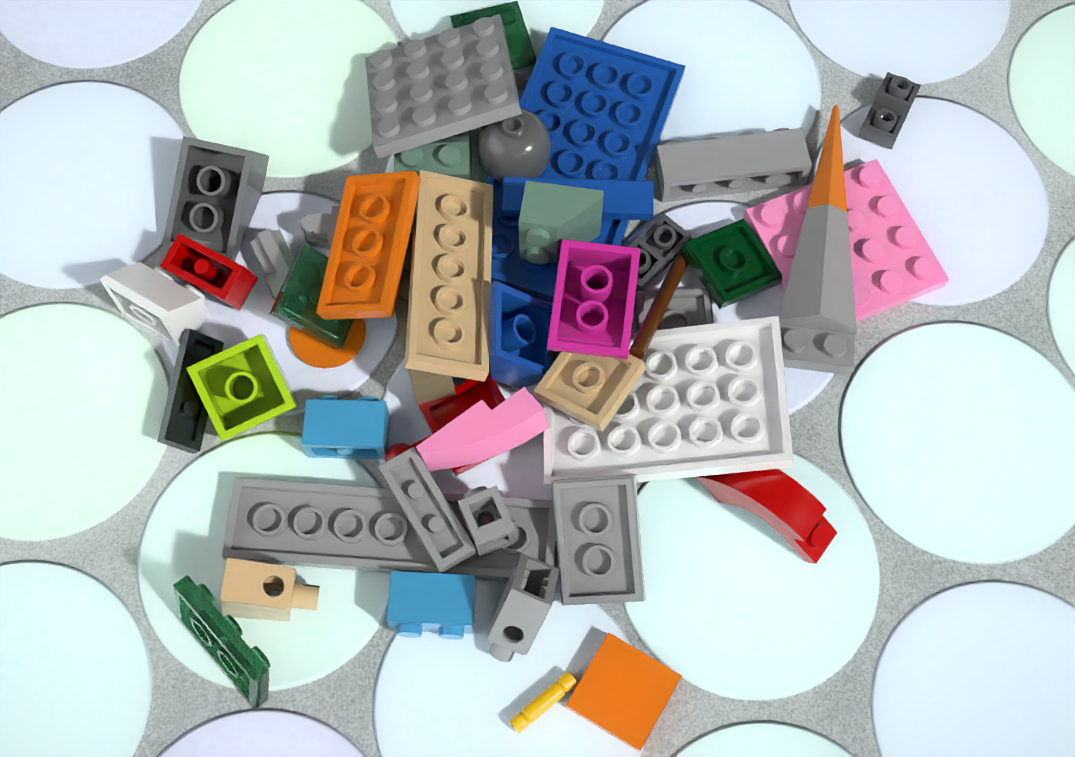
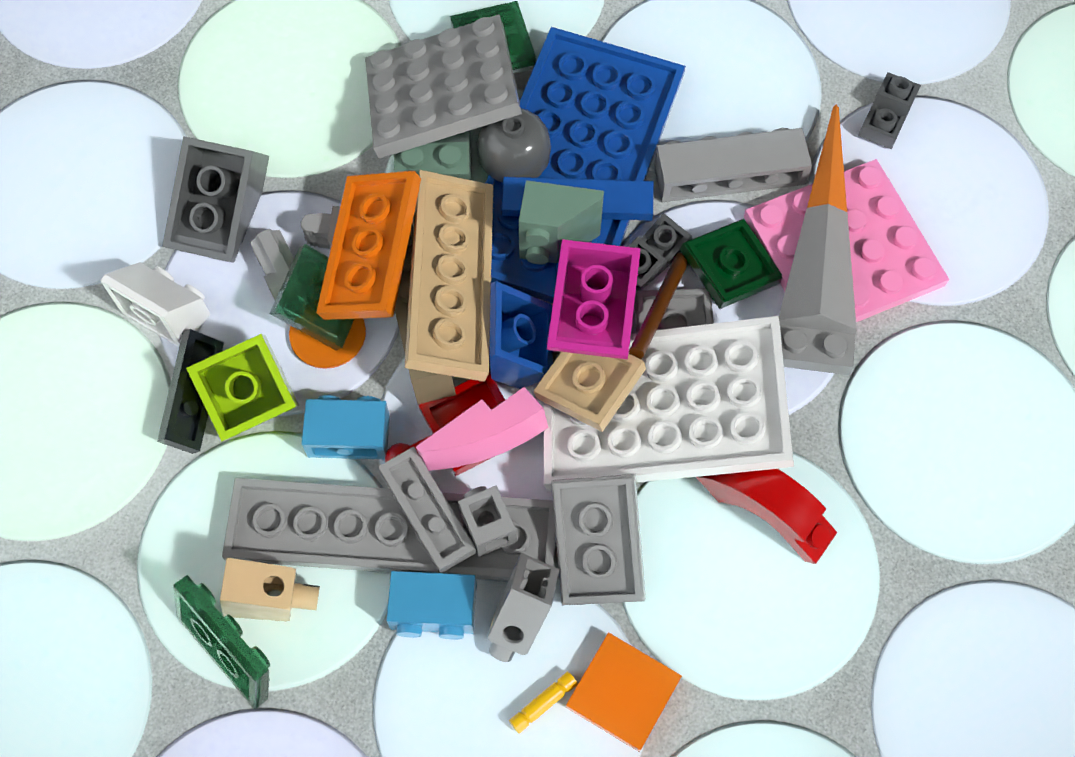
(209, 271): red brick -> none

